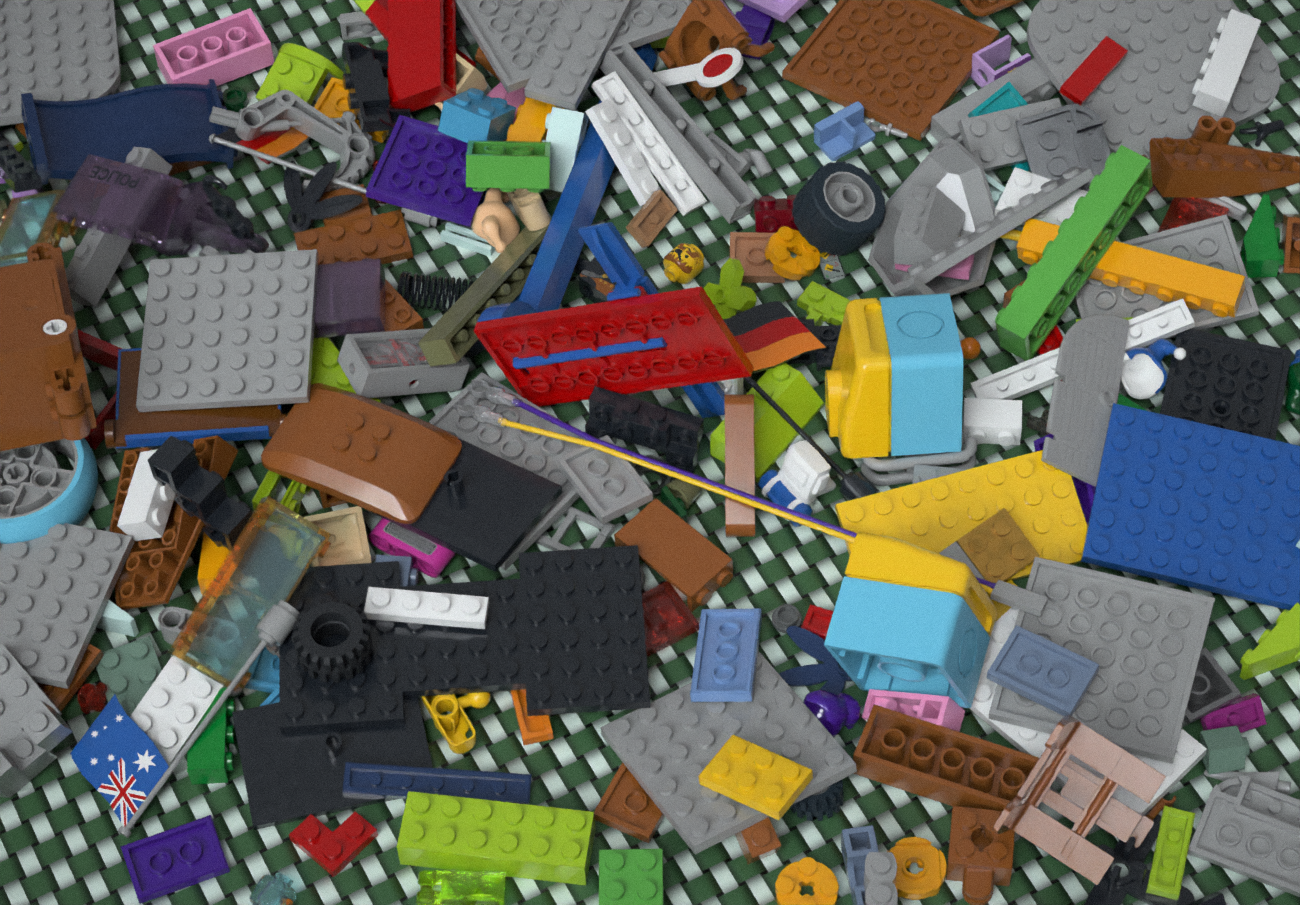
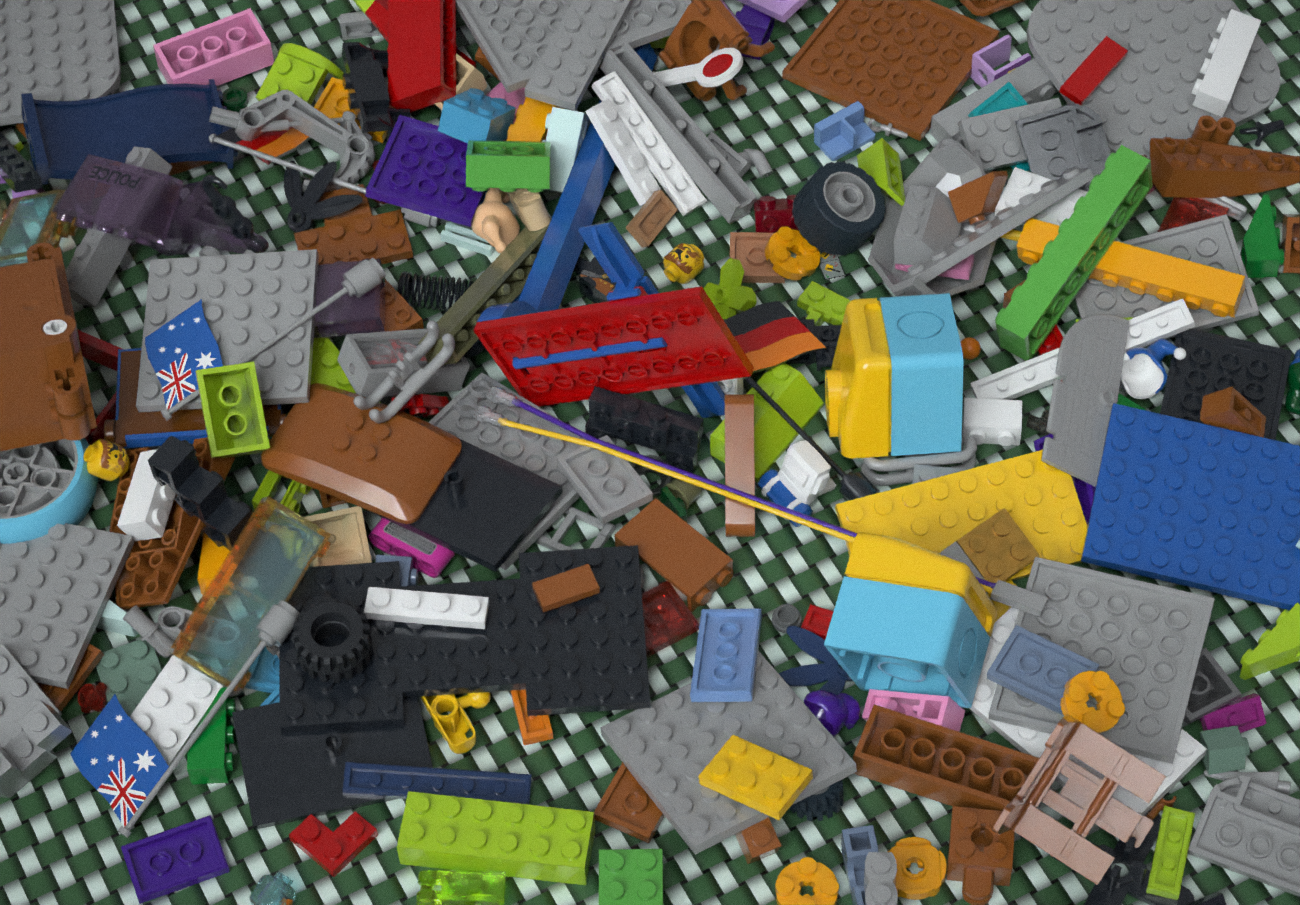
(106, 460): none -> yellow head
(148, 630): none -> light grey axle
(189, 345): none -> flag
(232, 410): none -> lime slope
(408, 375): none -> light grey piece
(424, 405): none -> red plate
(565, 587): none -> dark orange tile
(885, 168): none -> lime slope
(978, 197): none -> dark orange slope
(1103, 689): none -> light orange plate
(1232, 412): none -> dark orange slope

